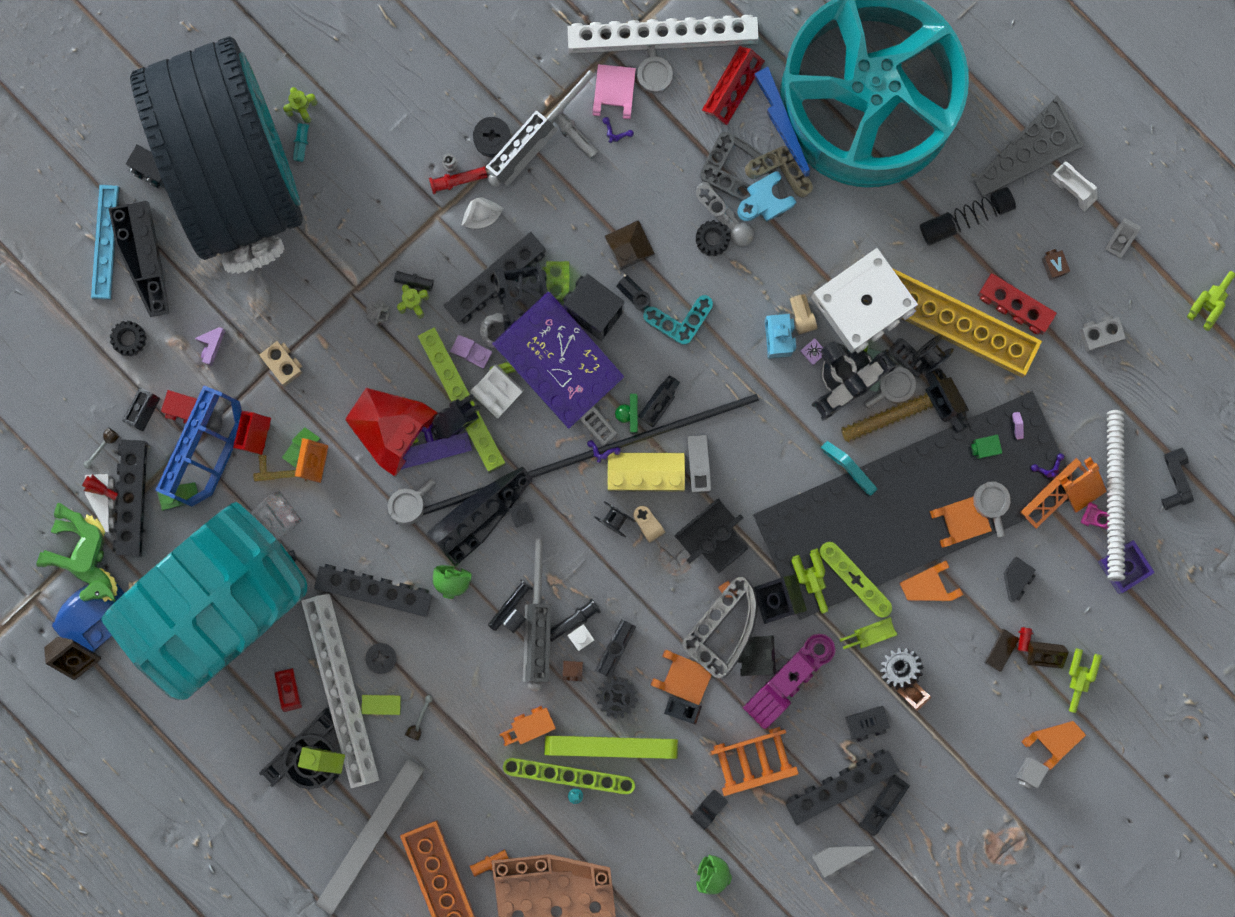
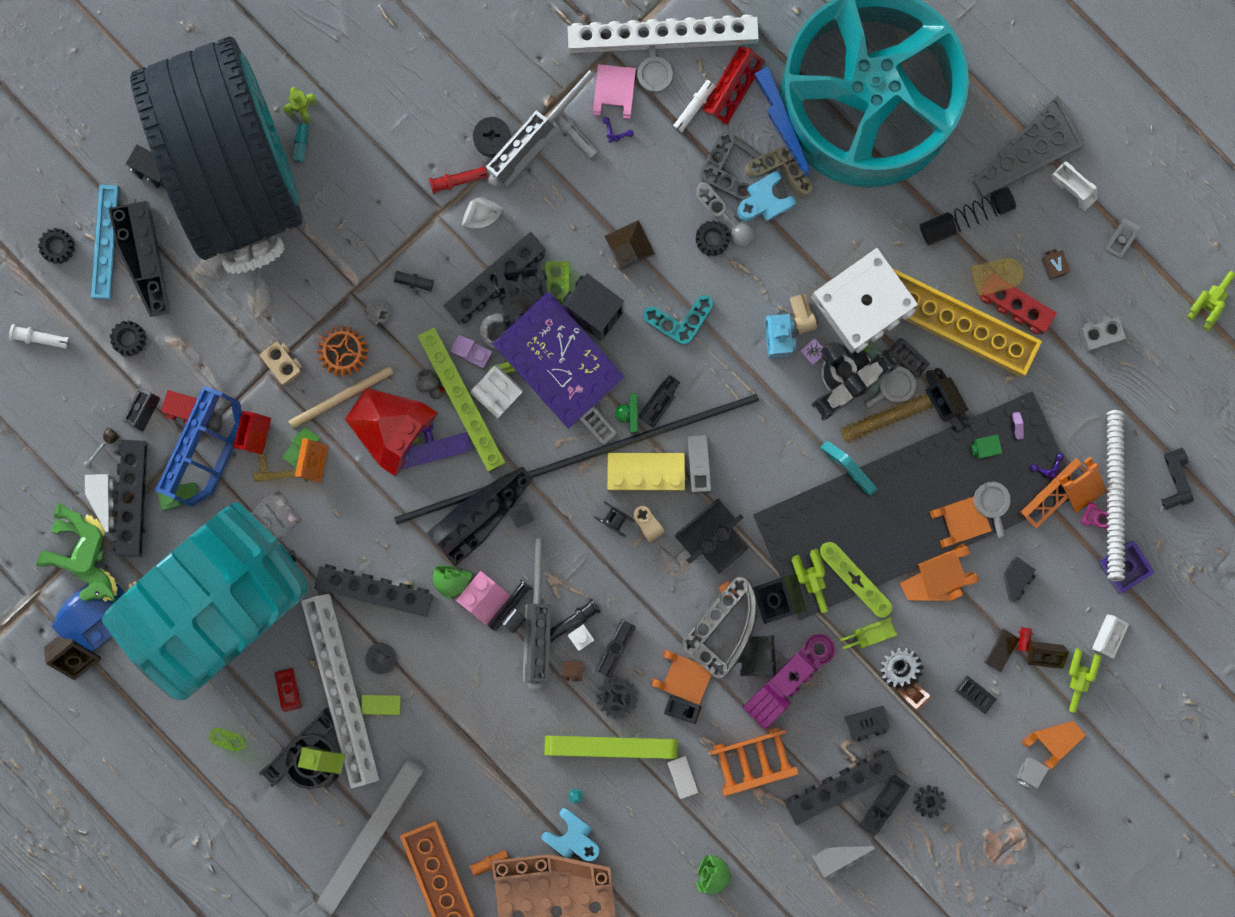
(29, 335): none -> white pin
(45, 246): none -> black tyre
(94, 485): red cone -> none
(213, 340): lavender slope -> none
(229, 735): none -> clear neon green beam
(341, 397): none -> tan piece
(344, 343): none -> orange gear
(407, 505): light grey piece -> none
(412, 300): lime plant -> none
(414, 731): hinge -> none
(429, 382): none -> dark grey animal
(447, 164): light grey pin -> none
(455, 418): black hinge -> none
(483, 598): none -> bright pink slope
(530, 726): orange brick -> none
(559, 776): lime beam -> none
(575, 838): none -> medium azure piece
(590, 443): dark purple piece -> none
(633, 292): black piece -> none
(682, 777): none -> white slope
(698, 100): none -> white pin
(708, 809): black panel -> none
(928, 349): black piece -> none
(935, 798): none -> black gear
(945, 572): none -> orange flag
(962, 686): none -> black slope
(997, 275): none -> clear yellow window
(1110, 636): none -> white slope

